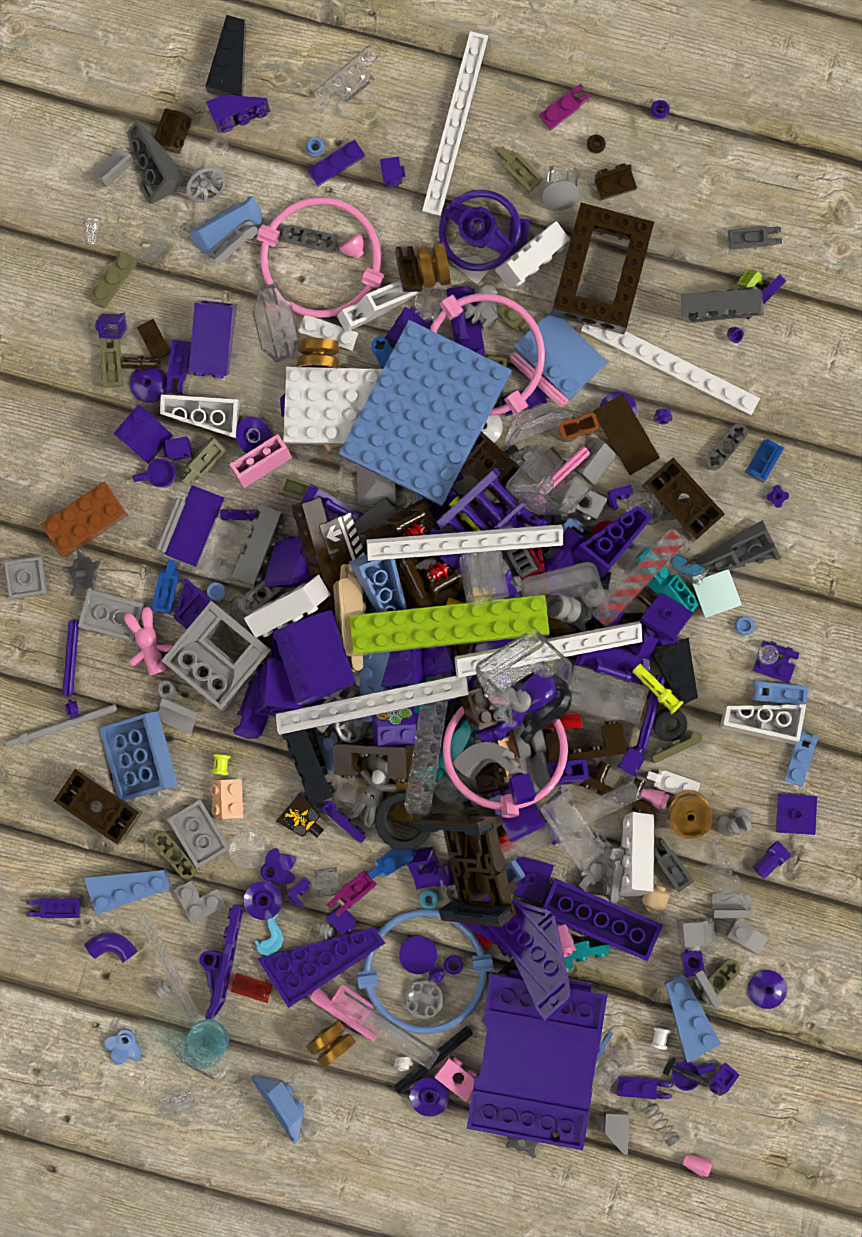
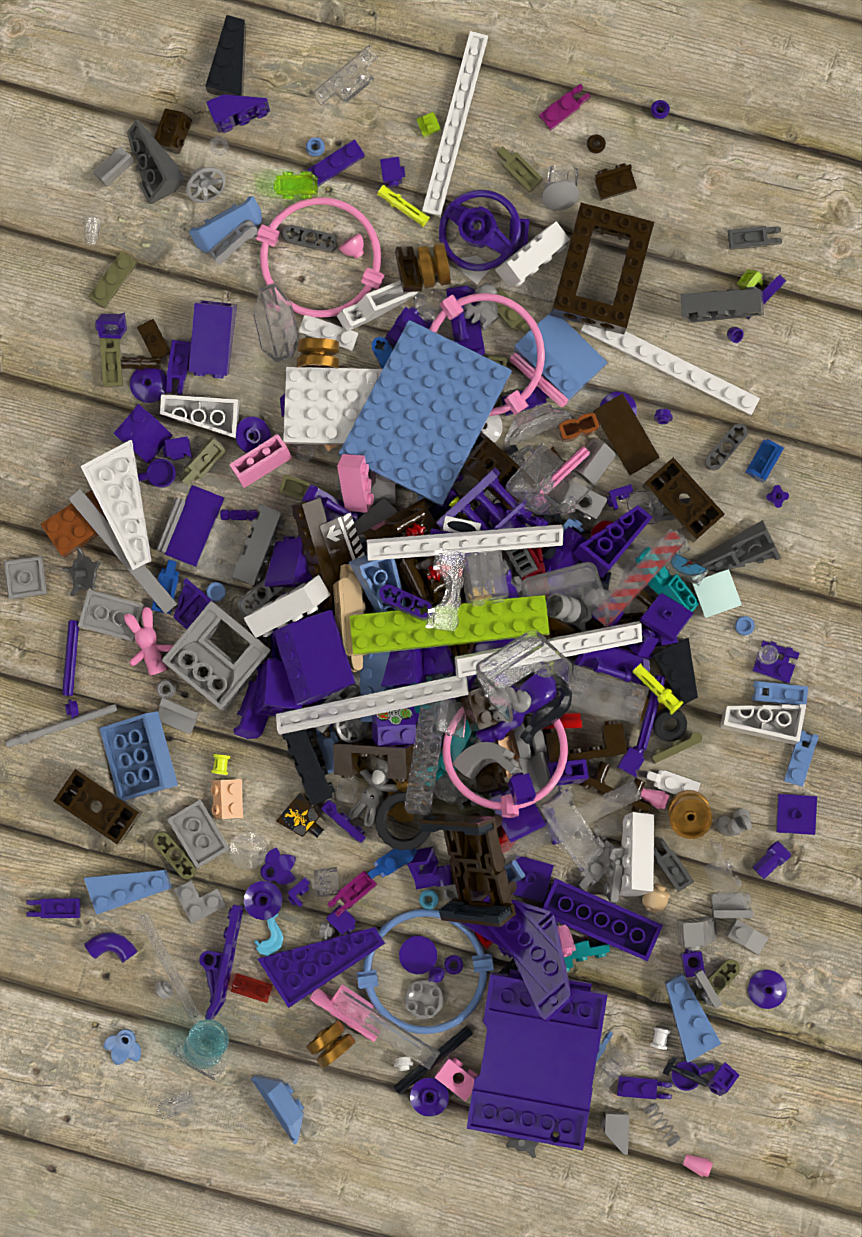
(105, 531): none -> light grey piece
(118, 493): none -> white wing
(292, 185): none -> clear neon green brick
(355, 483): none -> bright pink brick
(396, 201): none -> neon yellow pin
(408, 610): none -> dark purple beam
(428, 124): none -> lime tile
(450, 567): none -> clear arch
(451, 718): none -> clear piece
(459, 525): none -> sticker

